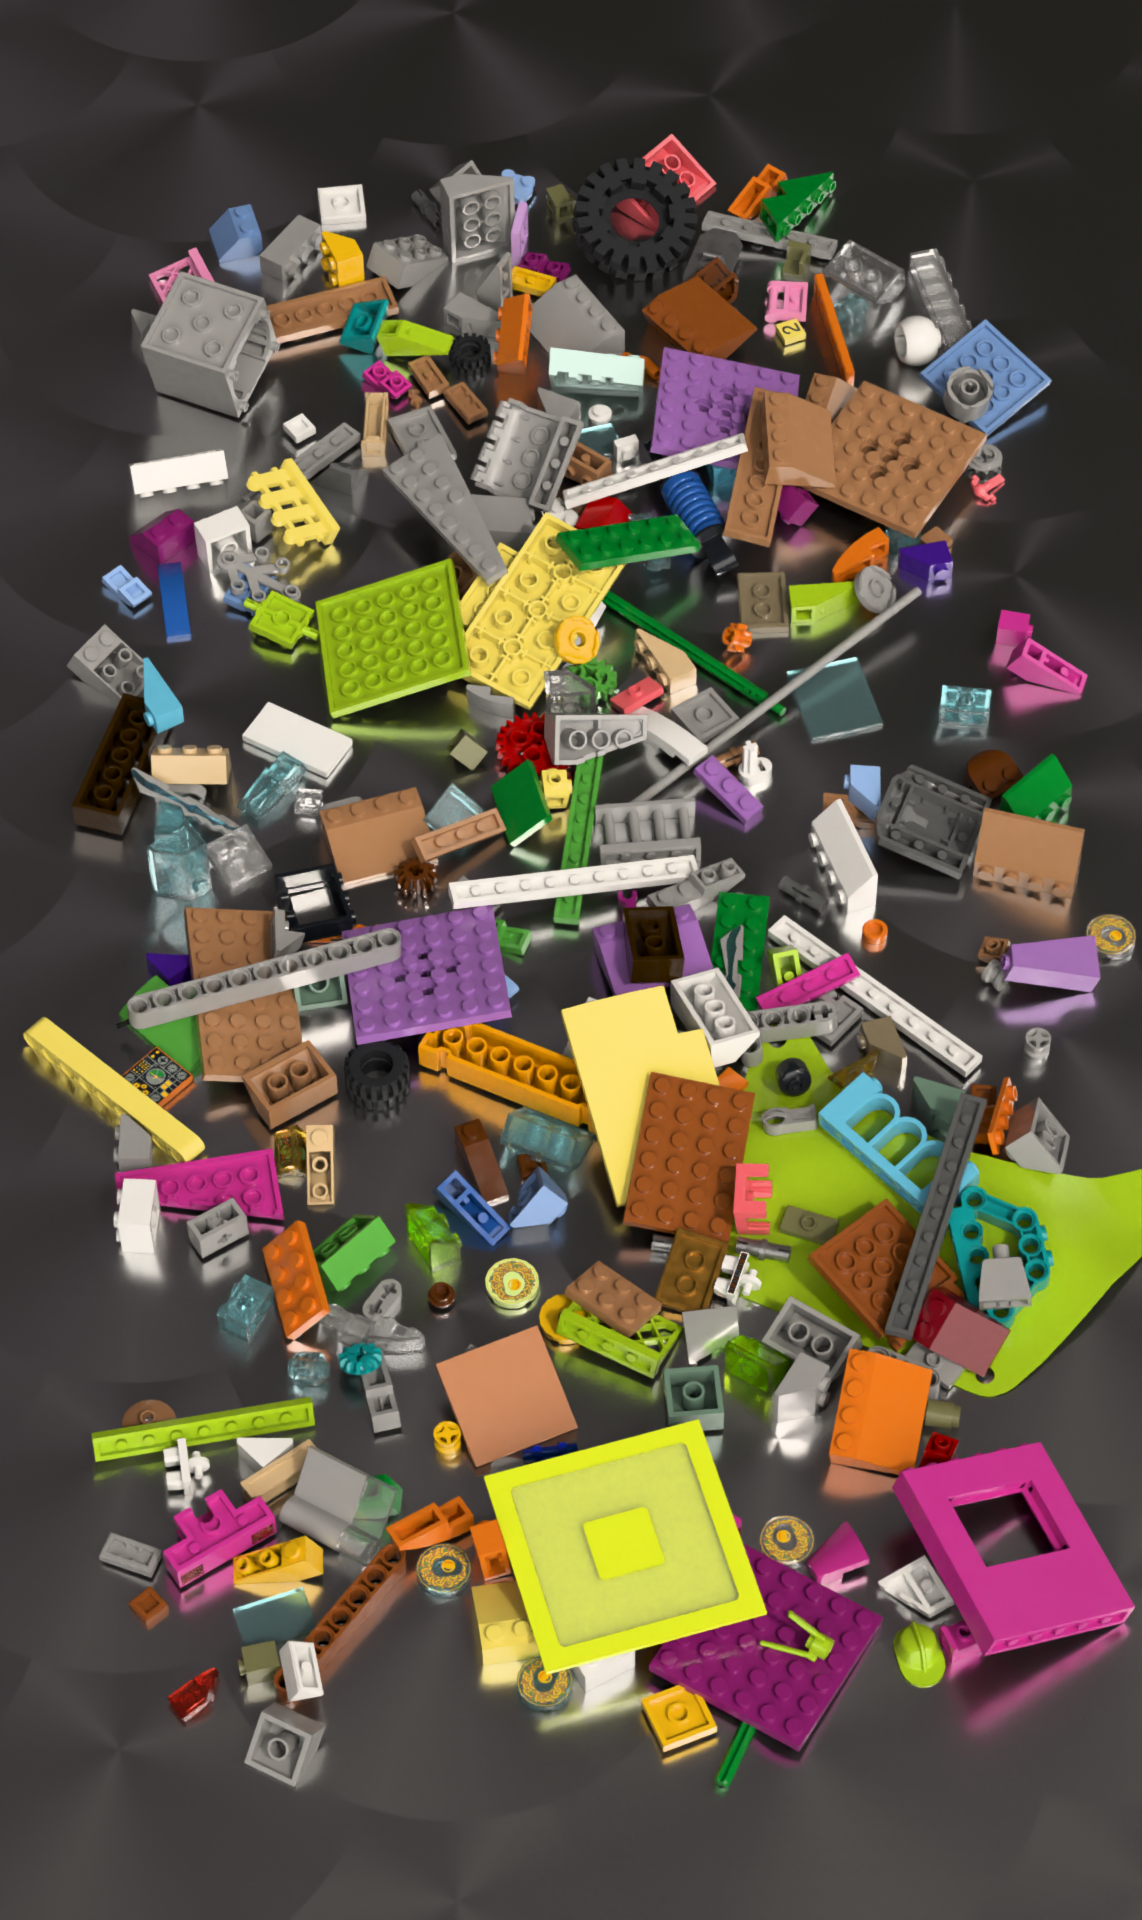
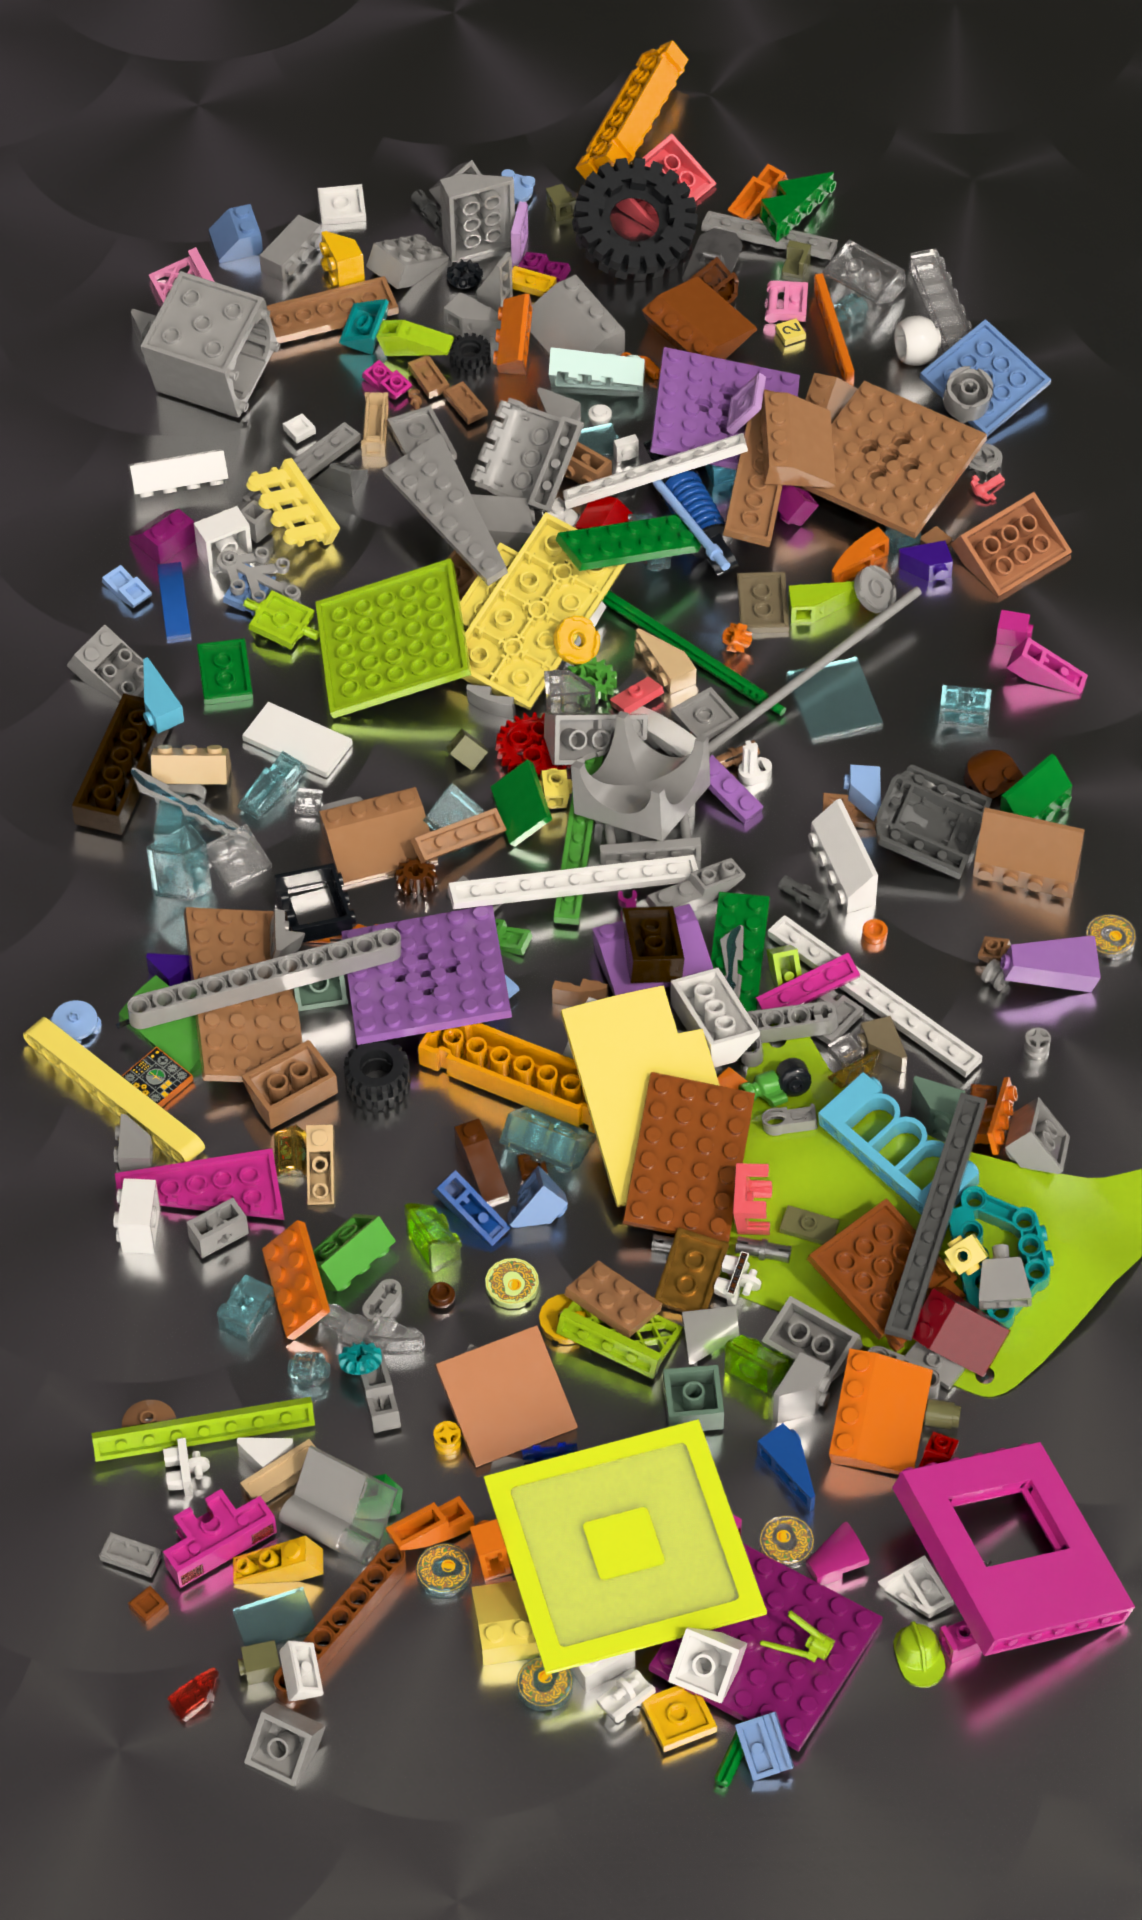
(76, 1019): none -> light blue piece
(224, 671): none -> green tile
(469, 279): none -> black gear
(571, 995): none -> medium nougat slope
(625, 1695): none -> white hips
(634, 108): none -> light orange brick
(640, 786): none -> light grey piece
(707, 1662): none -> white slope
(712, 550): none -> light blue bar
(746, 403): none -> lavender tile
(764, 1746): none -> medium blue plate
(767, 1088): none -> bright green piece
(785, 1457): none -> blue slope
(845, 1050): none -> clear plate
(972, 1247): none -> light yellow brick
(1012, 545): none -> nougat slope

